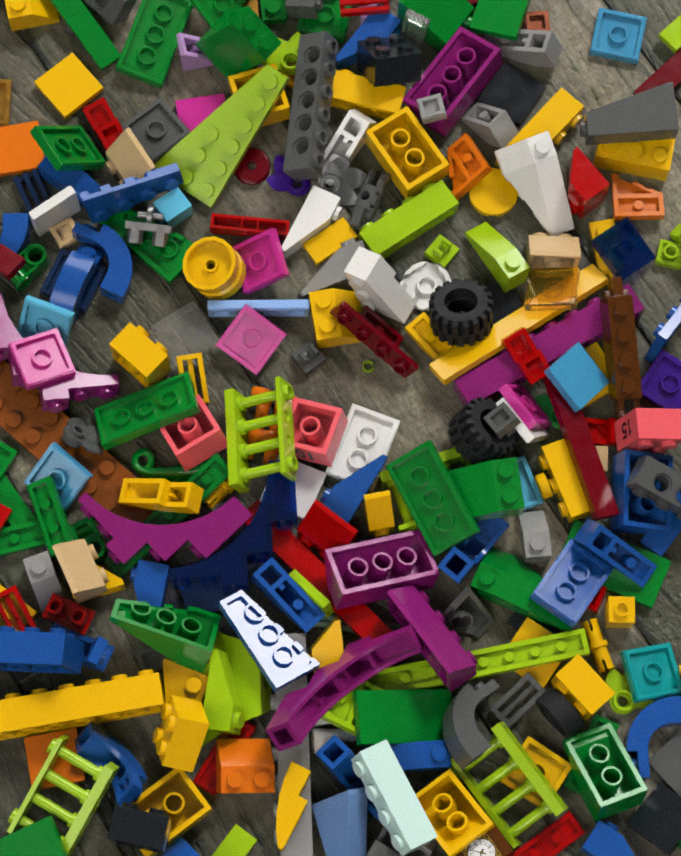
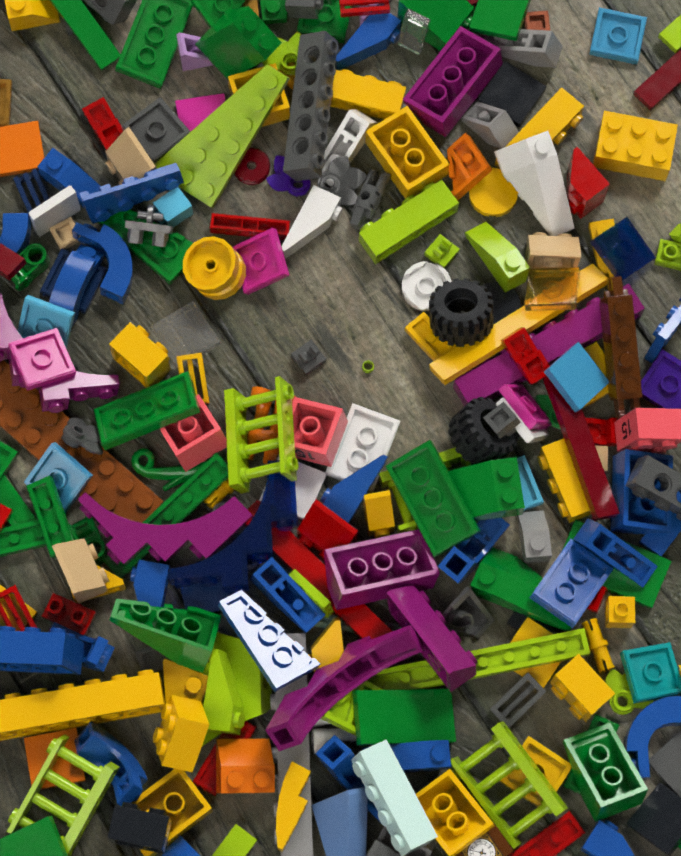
(43, 577): light grey slope -> none
(68, 148): green tile -> none
(69, 86): yellow tile -> none
(161, 495): yellow slope -> none
(251, 339): dark pink tile -> none
(266, 308): light blue tile -> none
(326, 328): yellow slope -> none
(328, 241): yellow tile -> none
(333, 268): light grey slope -> none
(376, 286): white wedge -> none
(377, 335): dark red bracket -> none
(389, 60): black brick -> none
(431, 108): light grey tile -> none
(459, 725): dark grey arch -> none
(543, 486): yellow tile -> none
(559, 713): black tyre -> none
(633, 119): dark grey slope -> none
(635, 201): orange wing -> none

